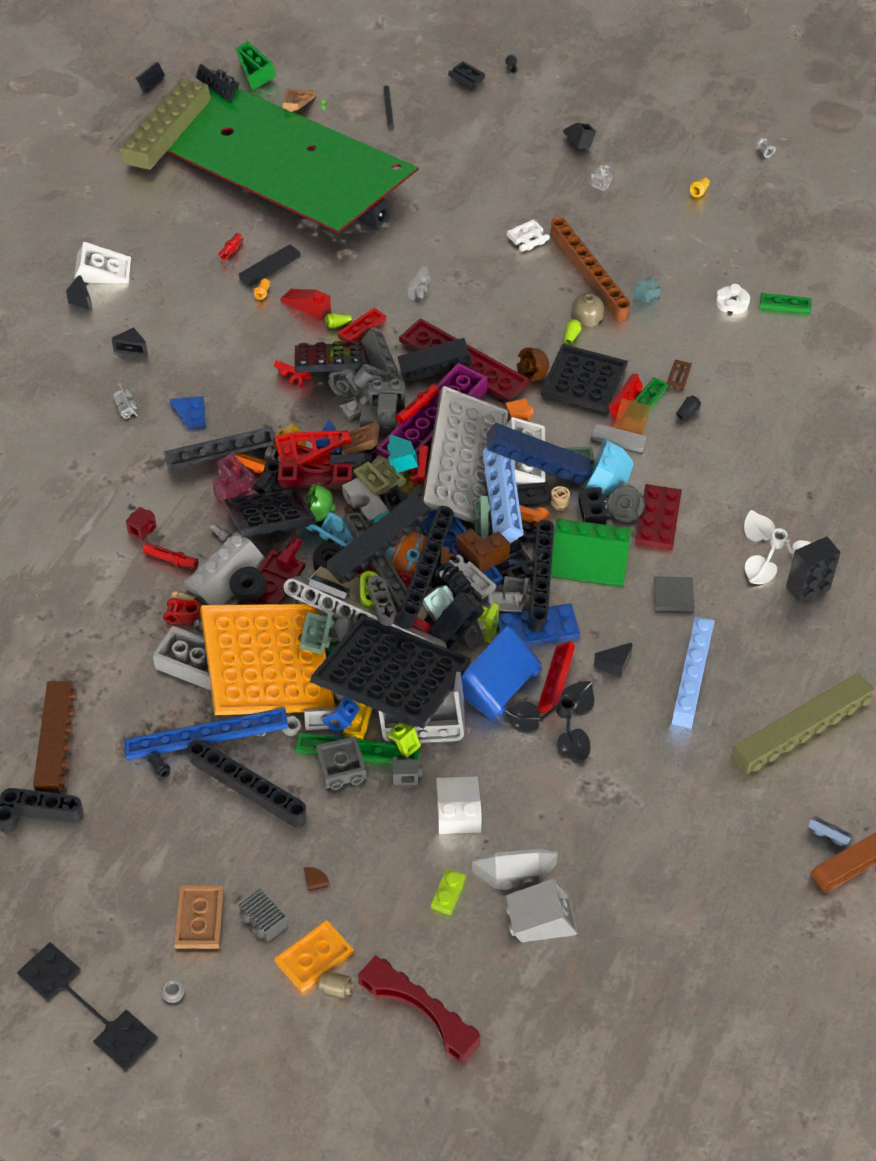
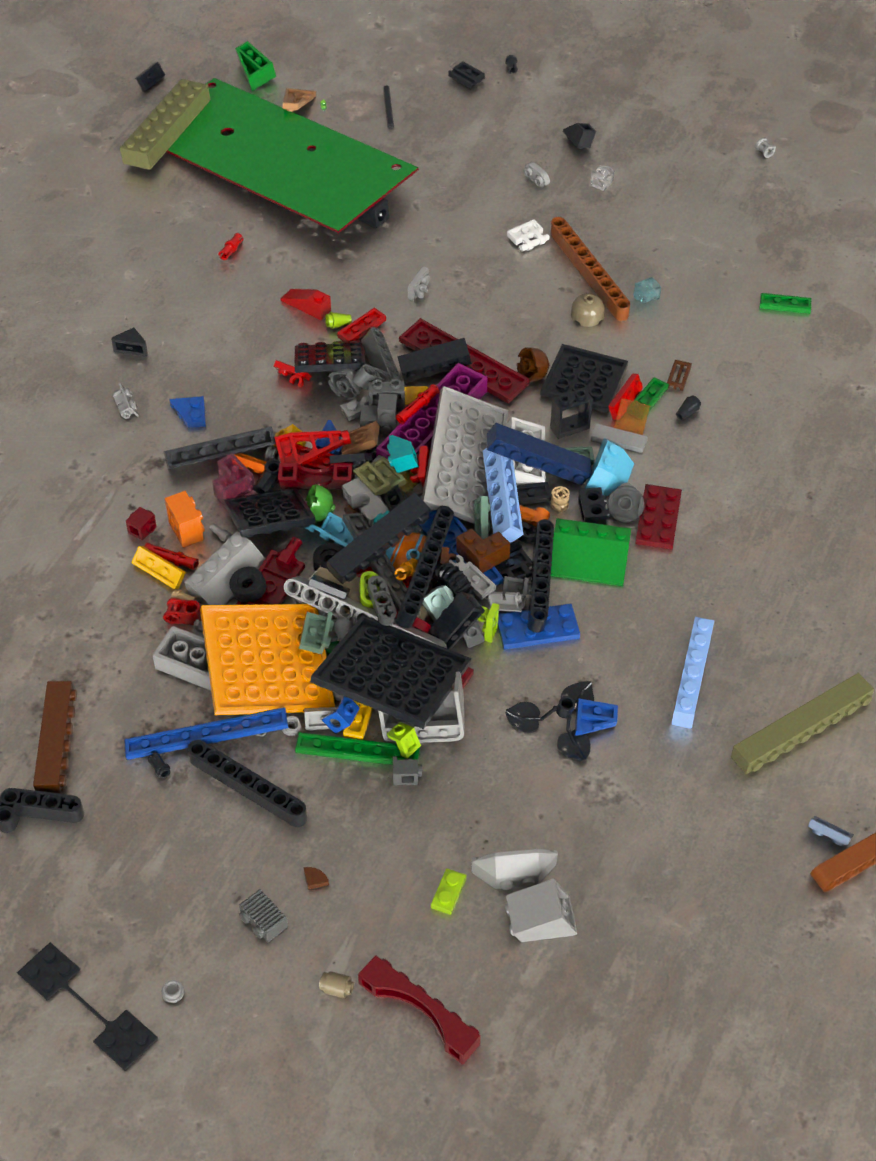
(78, 294): black slope -> none
(101, 265): white slope -> none
(158, 567): none -> yellow plate
(184, 518): none -> orange brick
(199, 917): medium nougat plate -> none
(218, 82): black bracket -> none
(261, 291): light orange pin -> none
(269, 265): black tile -> none
(313, 955): light orange tile -> none
(341, 762): dark grey plate -> none
(406, 569): none -> light orange pin
(412, 392): none -> yellow bracket
(458, 805): white slope -> none
(499, 673): blue windscreen -> none
(519, 409): orange brick -> none
(536, 174): none -> light grey plate
(556, 676): red plate -> none
(572, 330): lime cone -> none
(579, 421): none -> black window
(594, 716): none -> blue wing
(614, 659): black slope -> none
(674, 594): dark grey tile -> none
(699, 187): yellow cone -> none
(732, 292): white plate -> none
(756, 529): white plant -> none
(813, 569): black brick -> none

